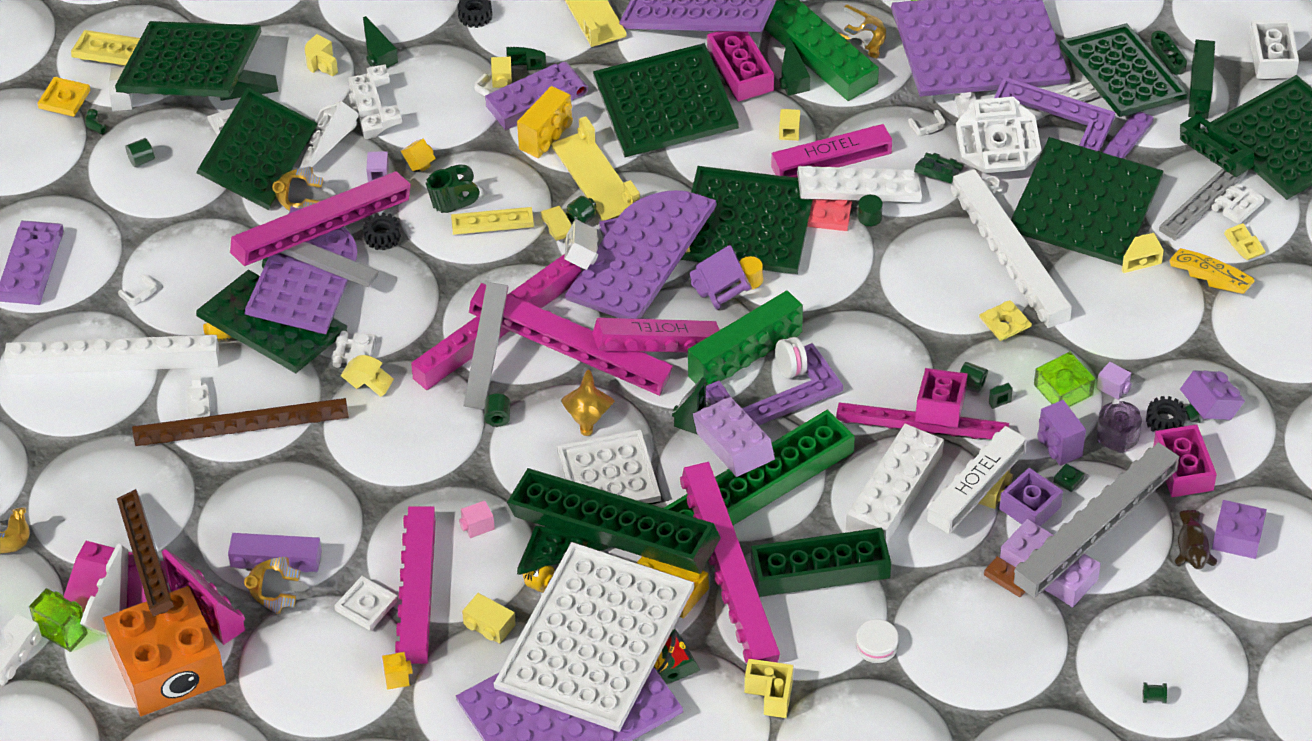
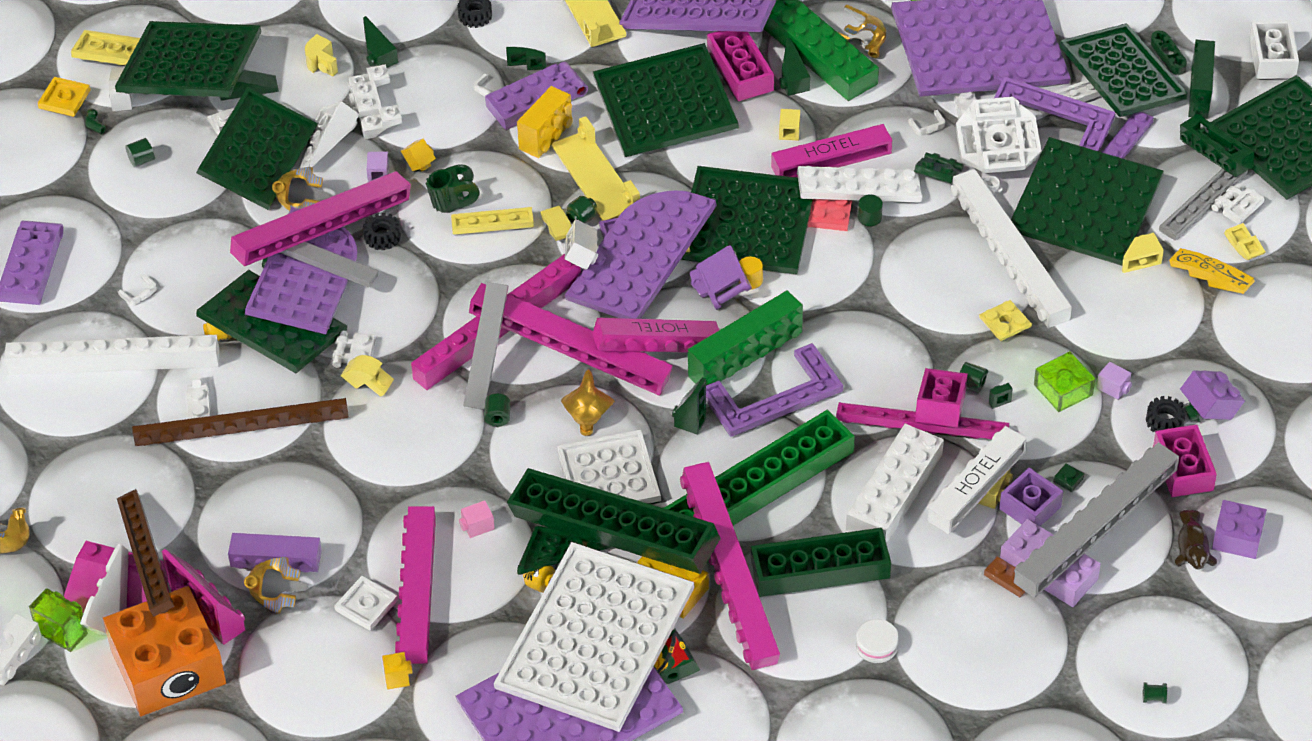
(488, 618): light yellow brick -> none
(501, 71): light yellow brick -> none
(733, 436): lavender brick -> none
(771, 681): light yellow brick -> none
(791, 357): white head -> none
(1061, 432): medium lavender brick -> none
(1119, 426): clear purple brick -> none

